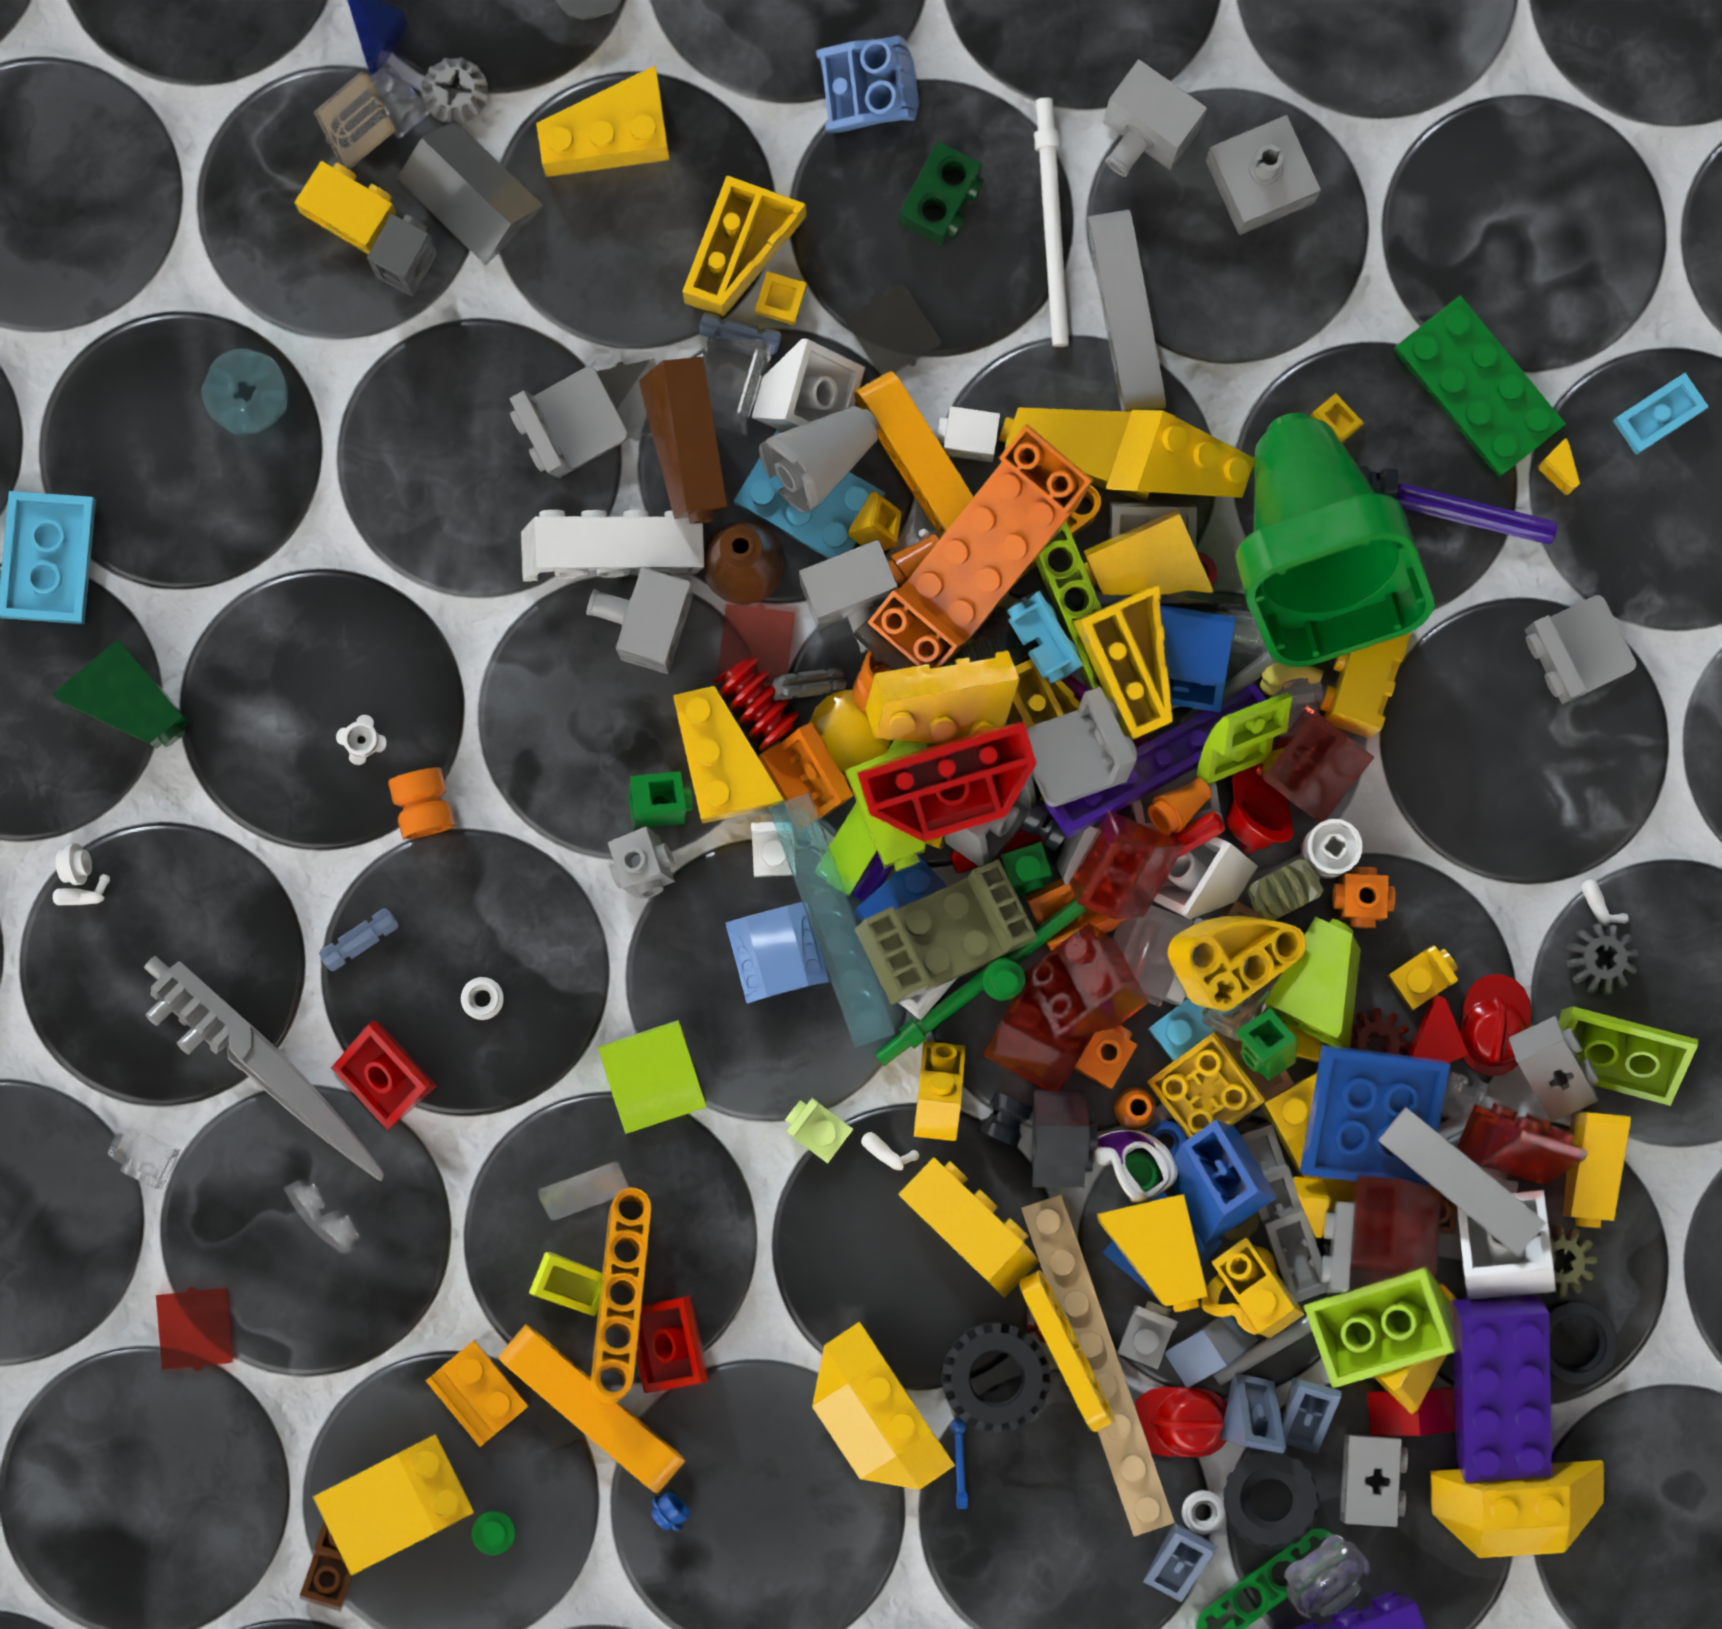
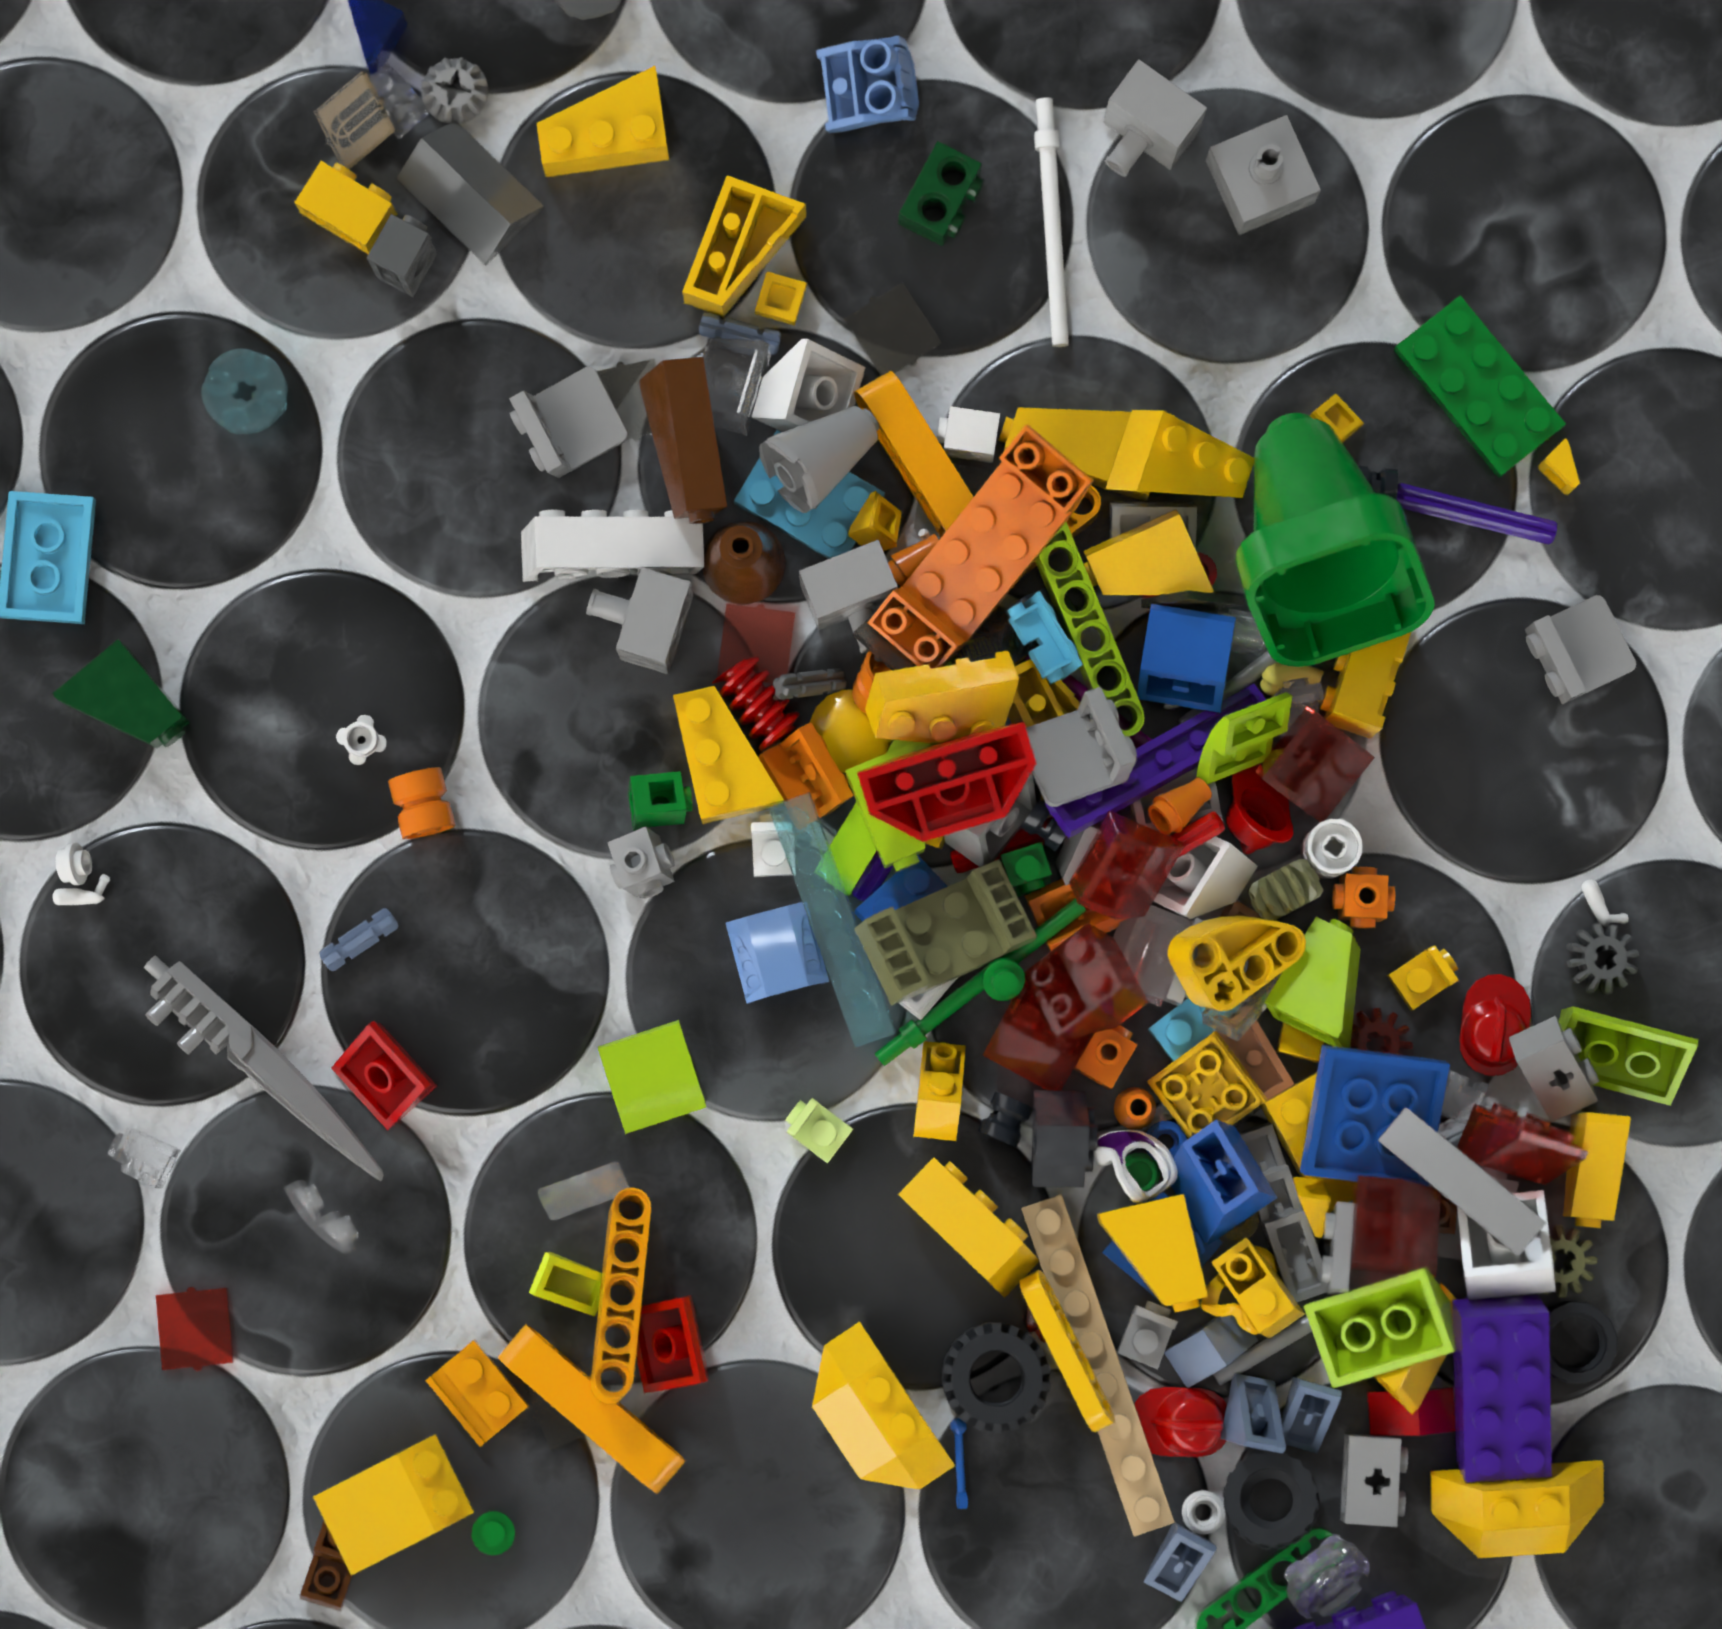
(468, 998): white plate -> none
(670, 1511): blue plate -> none
(885, 1154): white piece -> none
(1126, 311): light grey beam -> none
(1130, 660): yellow wedge -> none
(1263, 1050): green brick -> none
(1438, 1034): red slope -> none
(1660, 413): medium azure plate -> none

